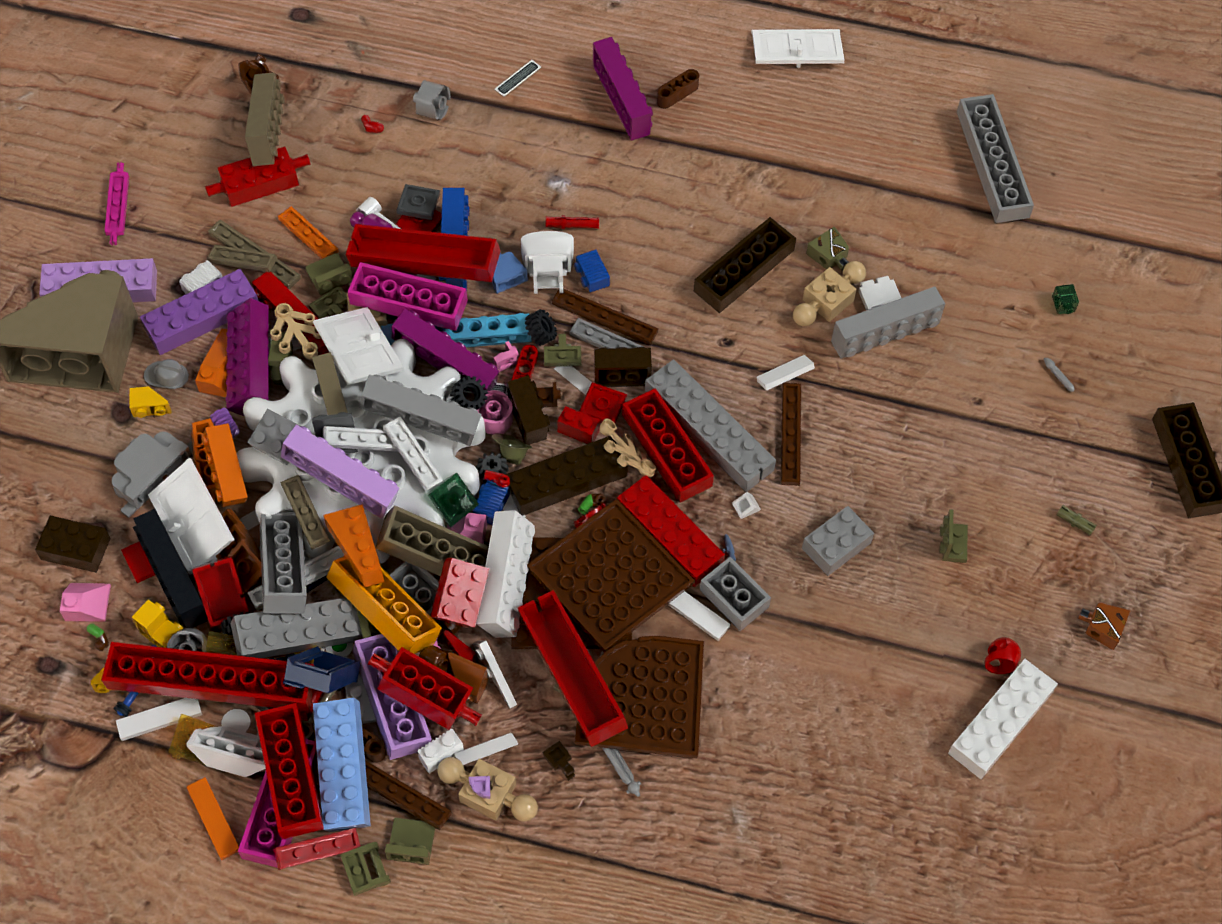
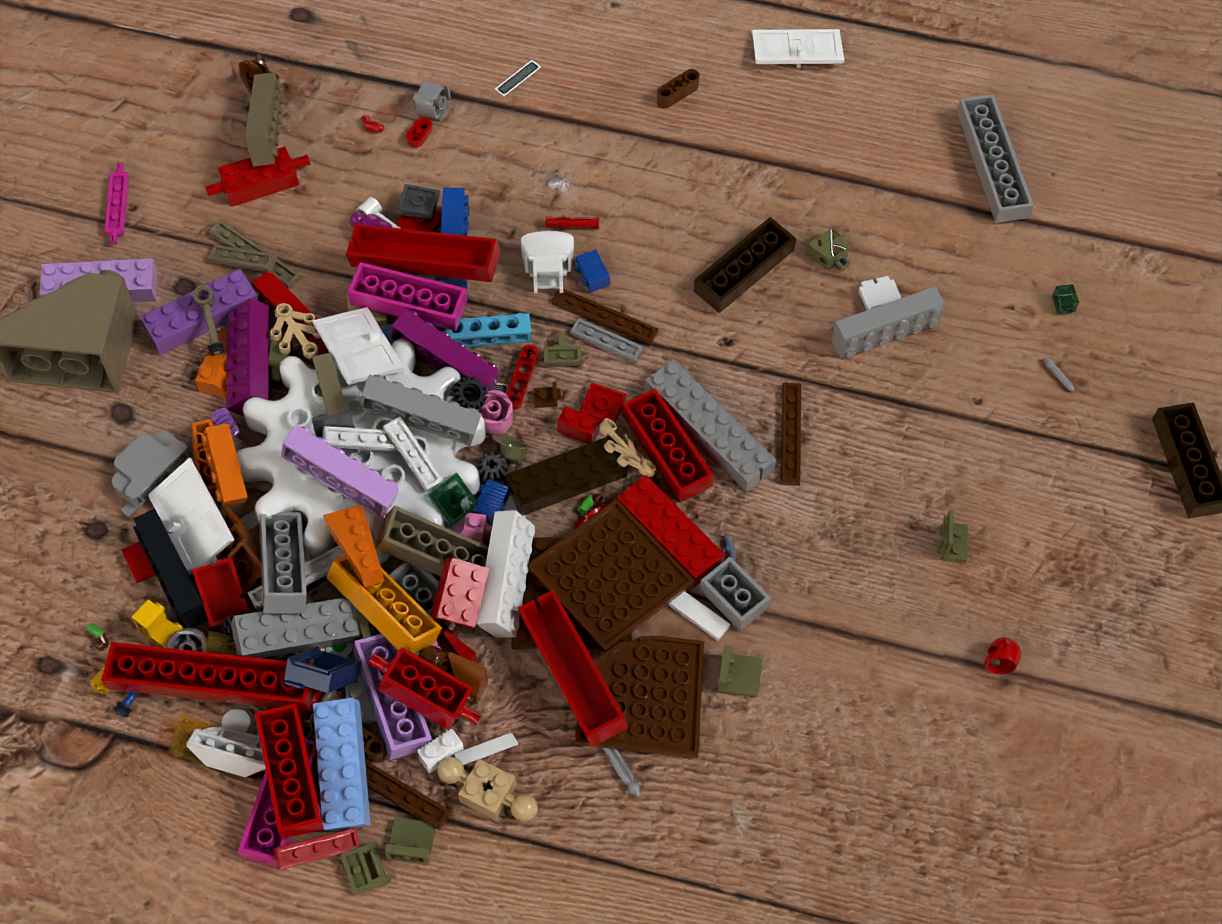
(72, 544): dark brown brick -> none
(85, 602): bright pink slope -> none
(147, 402): yellow slope -> none
(157, 718): white tile -> none
(166, 374): light grey piece -> none
(201, 276): white brick -> none
(213, 818): orange tile -> none
(215, 348): none -> dark tan piece
(271, 434): light grey brick -> none
(305, 512): dark tan tile -> none
(307, 233): orange tile -> none
(329, 273): olive bracket -> none
(329, 304): olive hinge -> none
(419, 134): none -> red plate
(481, 785): lavender tile -> none
(493, 671): white wing -> none
(499, 478): red arm -> none
(506, 359): bright pink bracket -> none
(508, 272): medium blue torso -> none
(528, 410): dark brown brick -> none
(540, 327): black tyre -> none
(558, 758): dark brown plate -> none
(574, 377): white sticker -> none
(622, 88): magenta brick -> none
(622, 366): dark brown brick -> none
(739, 673): none -> olive bracket
(746, 505): white slope -> none
(785, 372): white tile -> none
(829, 294): tan brick -> none
(837, 540): light grey brick -> none
(1002, 718): white brick -> none
(1076, 520): olive pin -> none
(1105, 623): dark orange torso -> none

